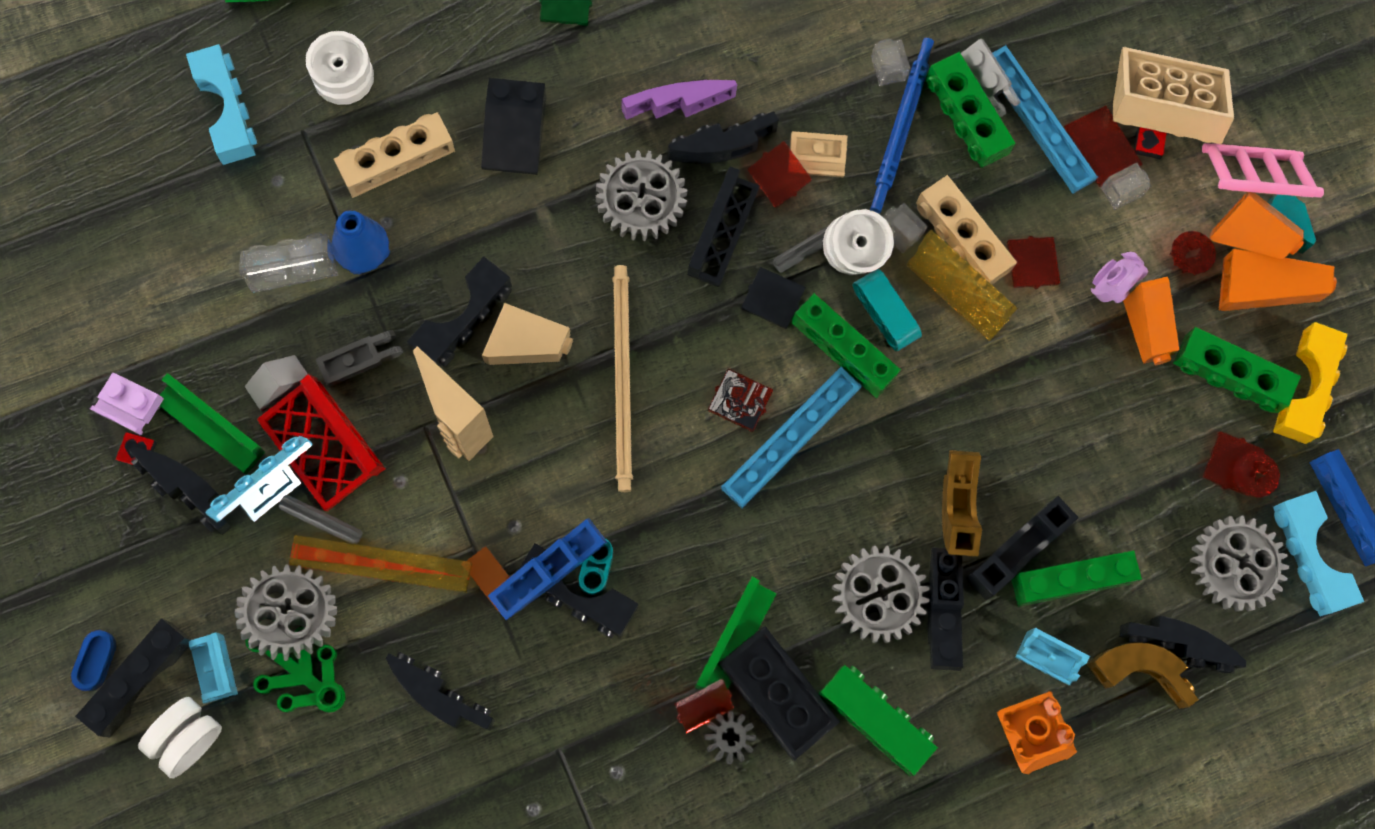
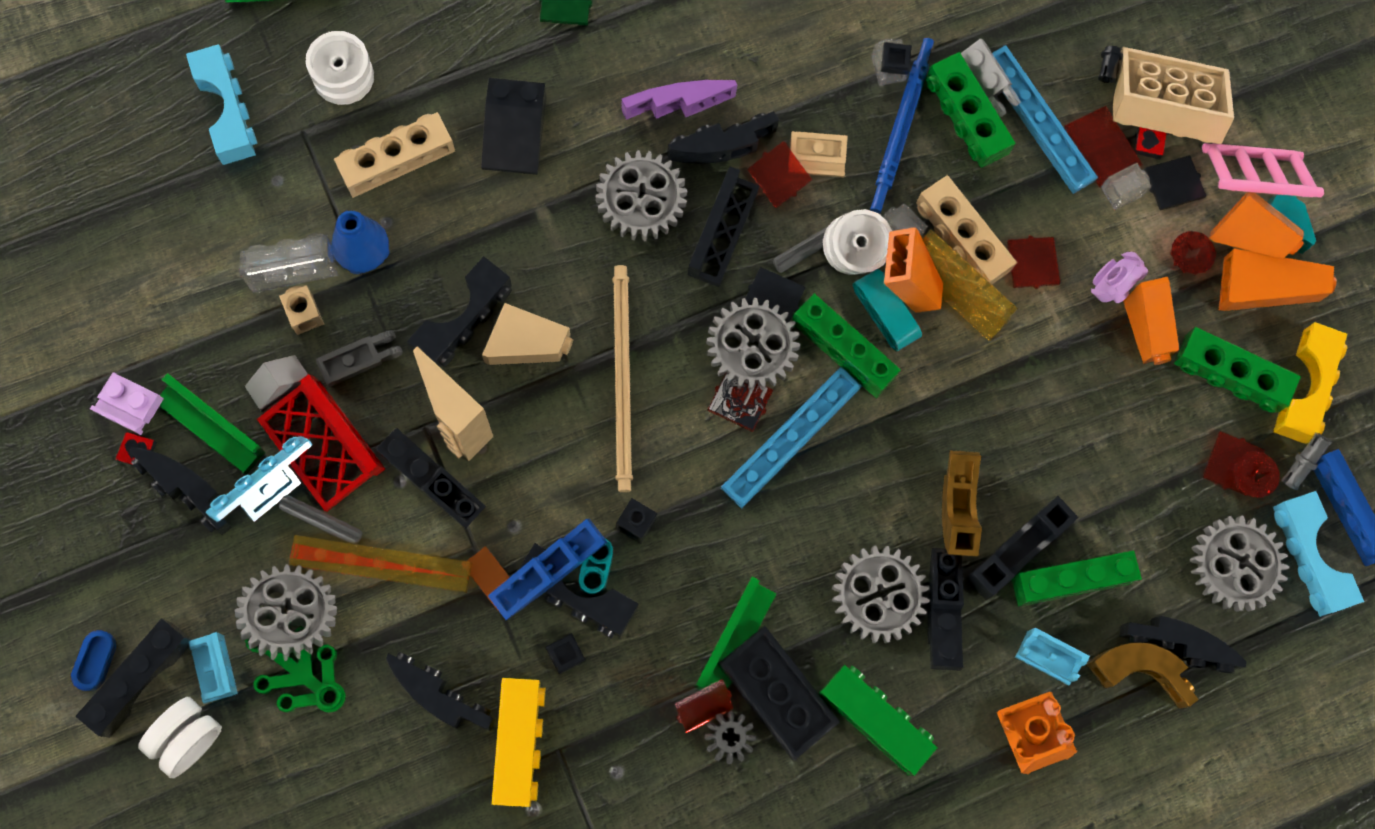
(304, 320): none -> tan brick
(430, 478): none -> black slope
(517, 742): none -> yellow brick
(565, 653): none -> black tile
(636, 520): none -> black brick
(733, 359): none -> light grey gear
(896, 58): none -> black tile
(912, 271): none -> orange slope
(1110, 62): none -> black pin
(1175, 182): none -> black piece
(1306, 461): none -> dark grey pin

